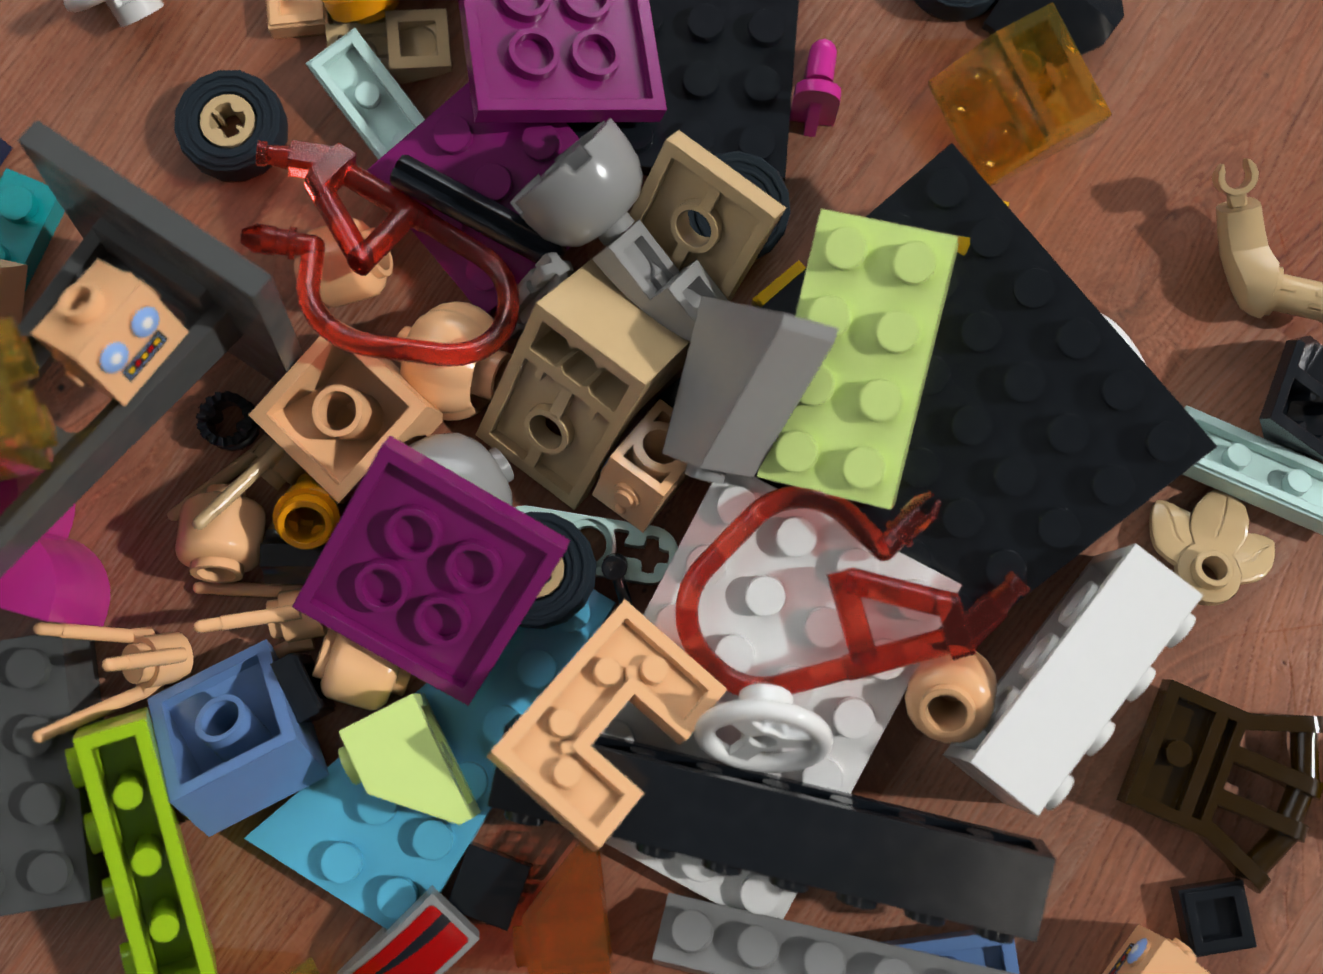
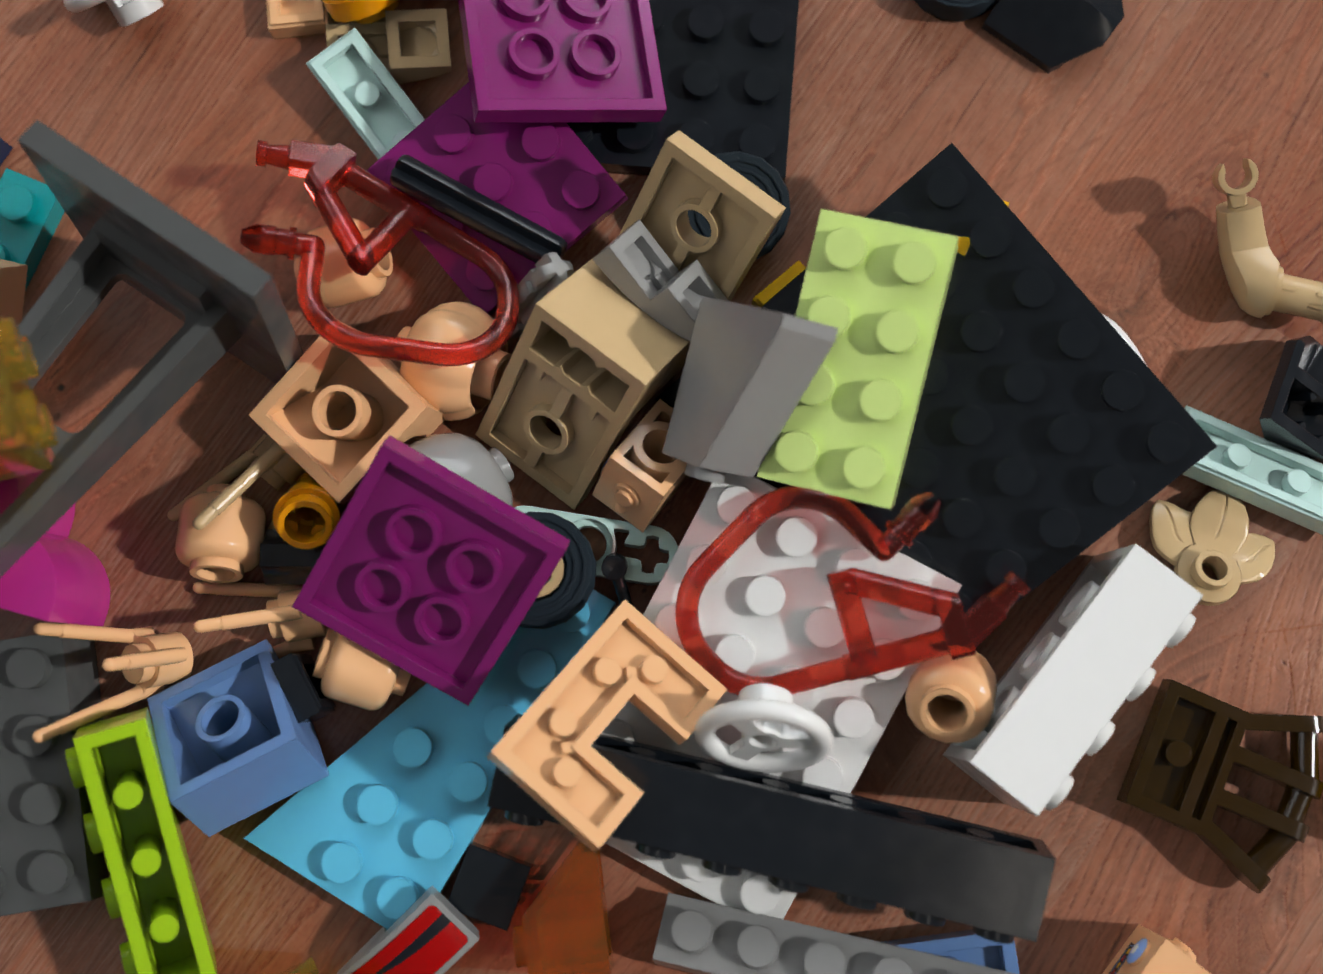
(110, 331): light nougat head -> none
(207, 106): black bush -> none
(212, 414): black bush -> none
(407, 761): yellowish green slope -> none
(585, 190): light grey cylinder -> none
(817, 97): dark pink piece -> none
(1020, 96): clear yellow slope -> none
(1214, 916): black tile -> none

